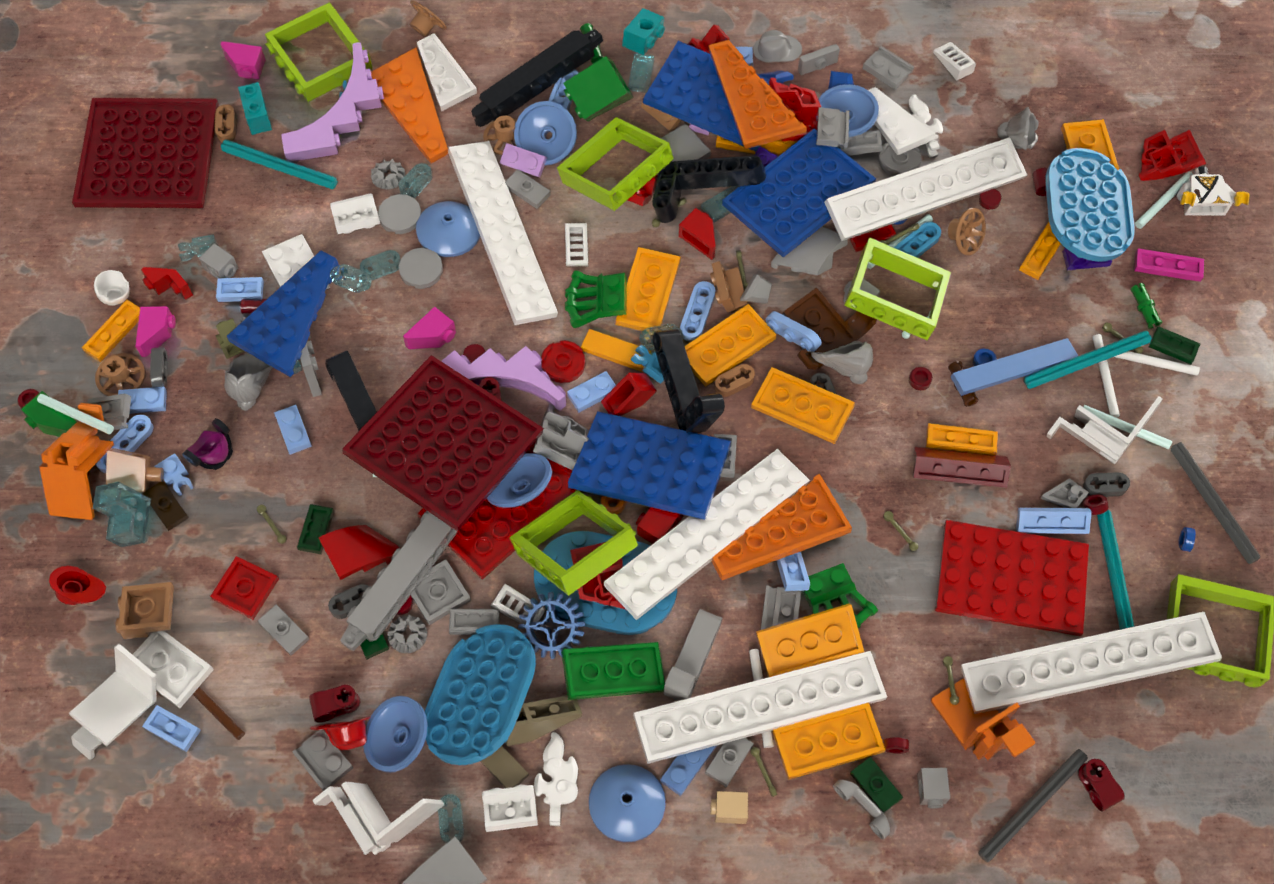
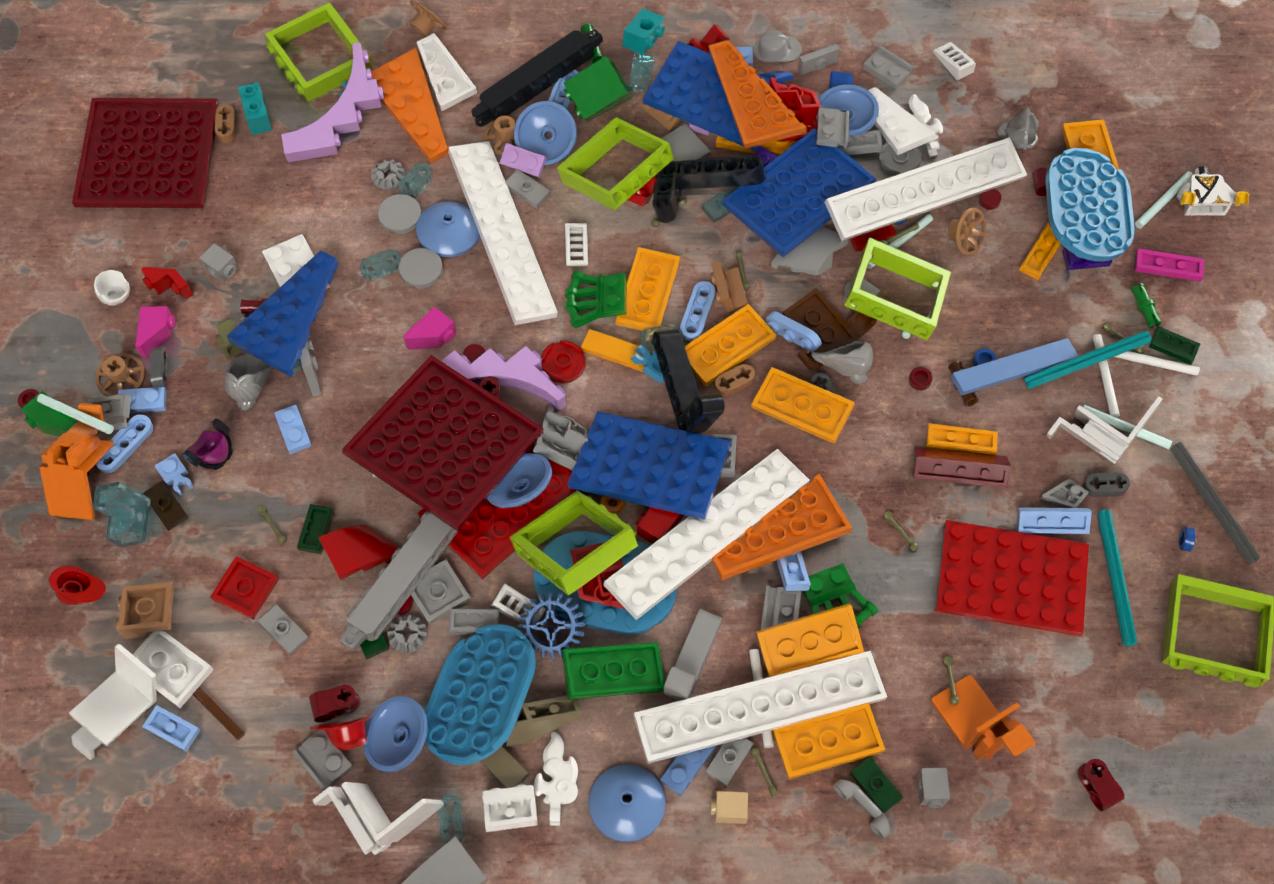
(112, 331): light orange tile -> none
(131, 469): torso -> none
(197, 246): clear light blue plate -> none
(239, 288): light blue plate -> none
(244, 59): dark pink slope -> none
(279, 164): teal axle -> none
(344, 373): black beam -> none
(348, 598): dark grey beam -> none
(351, 274): clear light blue beam -> none
(355, 213): white bracket -> none
(591, 391): light blue plate -> none
(629, 394): red slope -> none
(699, 232): red slope -> none
(757, 290): light grey piece -> none
(896, 745): dark red tile -> none
(920, 240): dark azure plate -> none
(1033, 805): dark grey axle -> none
(1090, 662): white plate -> none
(1096, 503): dark red tile -> none
(1168, 156): red slope -> none

